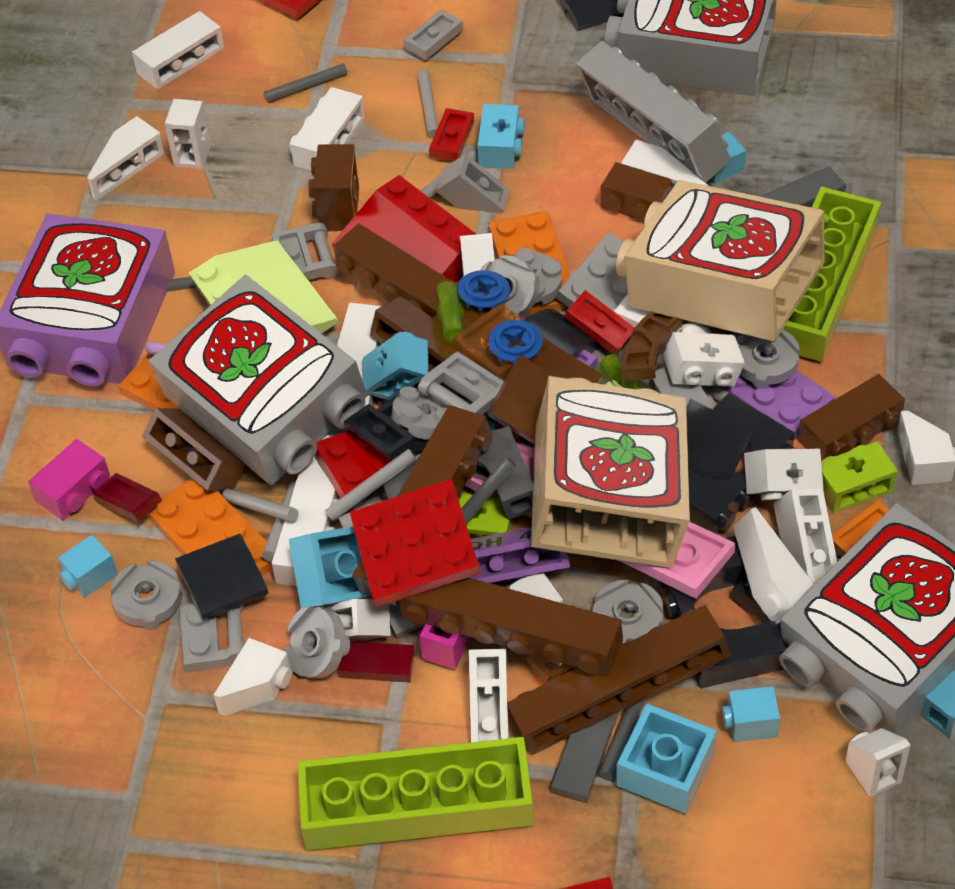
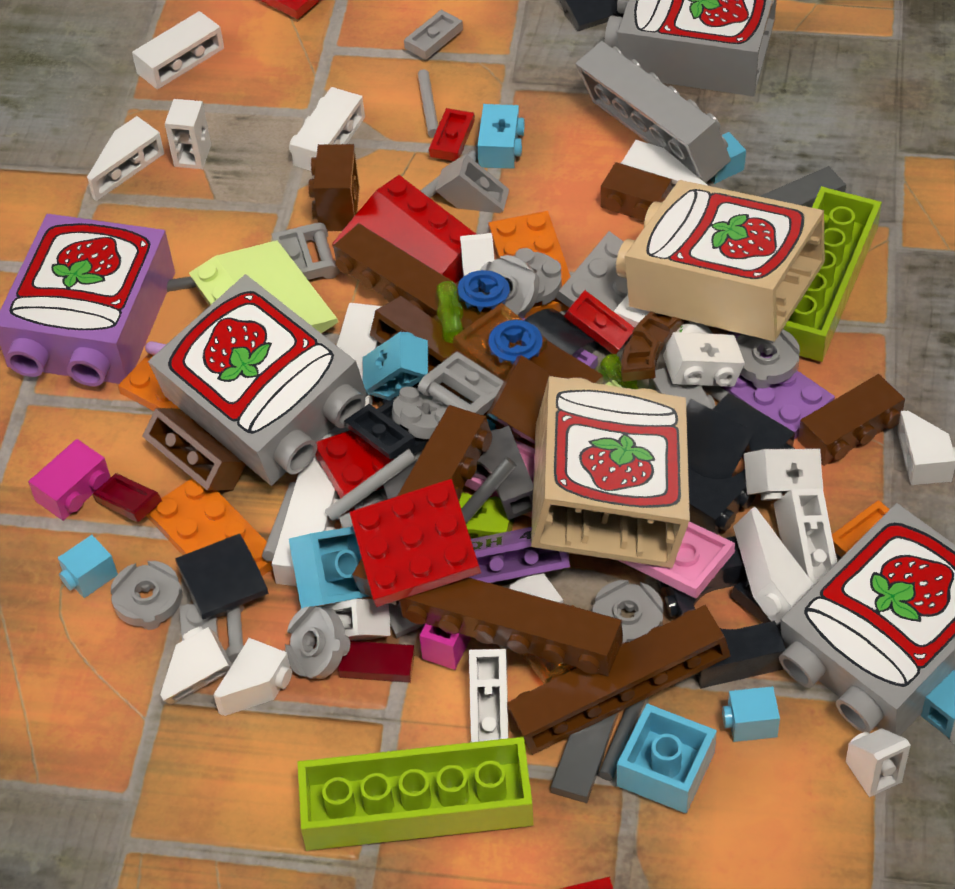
(194, 664): none -> white slope
(260, 505): light grey bar -> none
(305, 82): dark grey bar -> none
(857, 476): lime brick -> none

